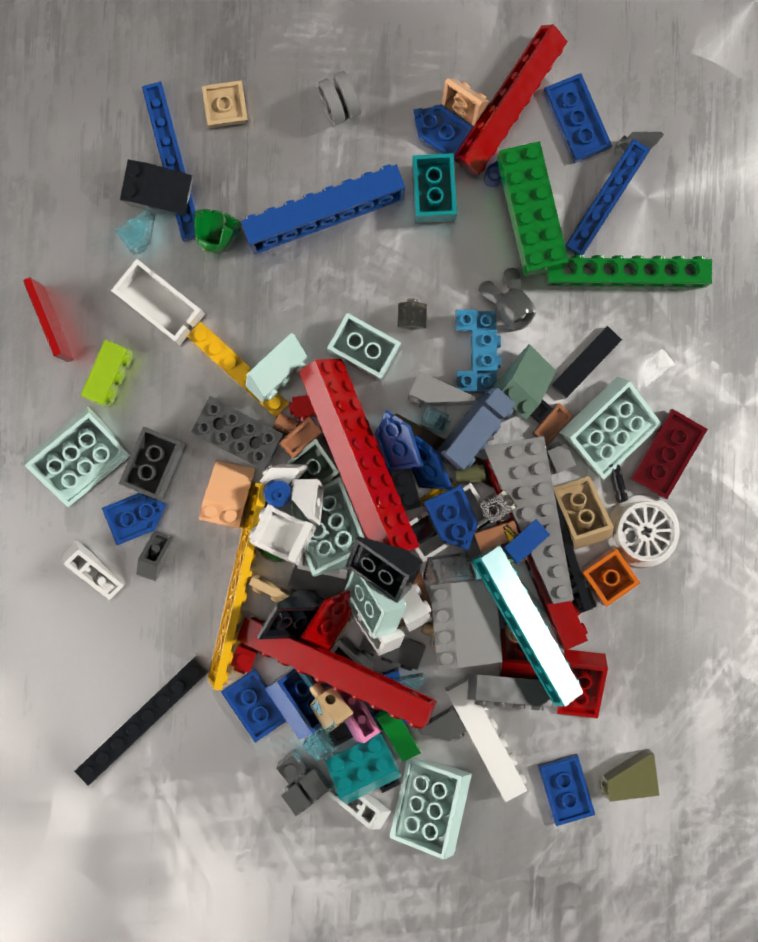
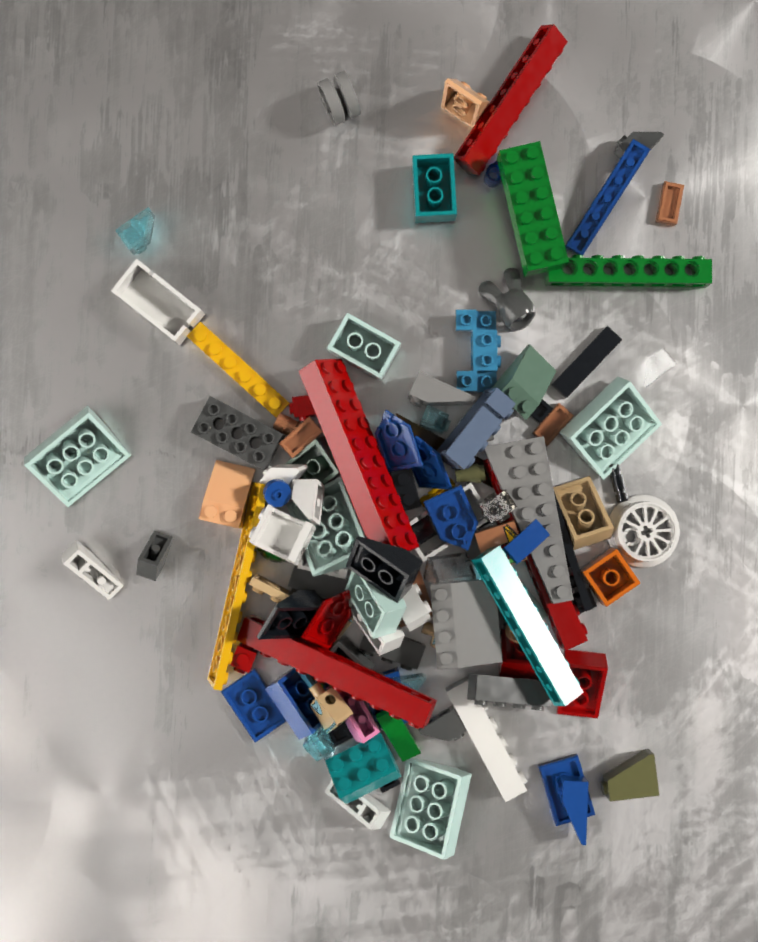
(48, 320): red tile -> none
(107, 373): lime brick -> none
(133, 517): blue tile -> none
(141, 721): black plate -> none
(152, 463): dark grey brick -> none
(156, 188): black slope -> none
(168, 148): blue tile -> none
(215, 230): green hair -> none
(224, 104): tan plate -> none
(276, 369): light aqua slope -> none
(291, 766): dark grey brick -> none
(304, 793): dark grey piece -> none
(324, 209): blue brick -> none
(412, 314): clear smoke brick -> none
(441, 128): blue tile -> none
(559, 457): light grey brick -> none
(574, 797): none -> blue slope
(577, 118): blue tile -> none
(668, 454): dark red plate -> none
(669, 203): none -> nougat tile

